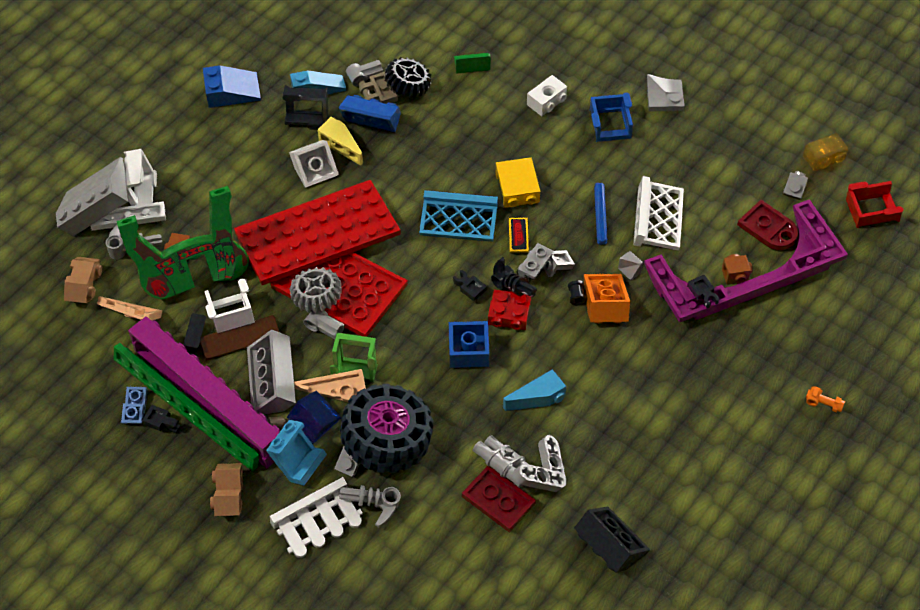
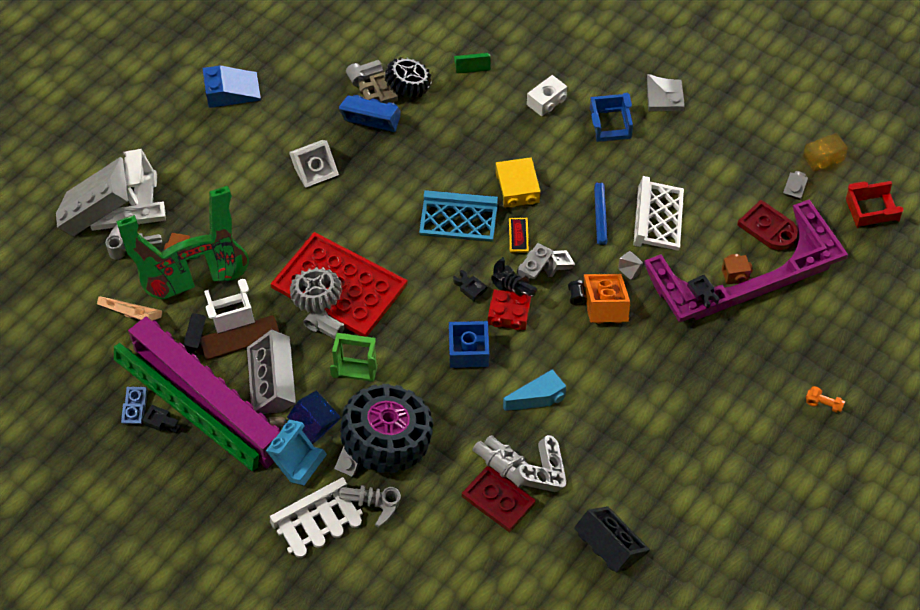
(80, 283): medium nougat brick -> none
(229, 484): medium nougat brick -> none
(311, 119): black piece -> none
(316, 232): red plate -> none
(318, 80): dark azure slope -> none
(335, 386): light nougat wing -> none
(340, 140): light yellow slope -> none

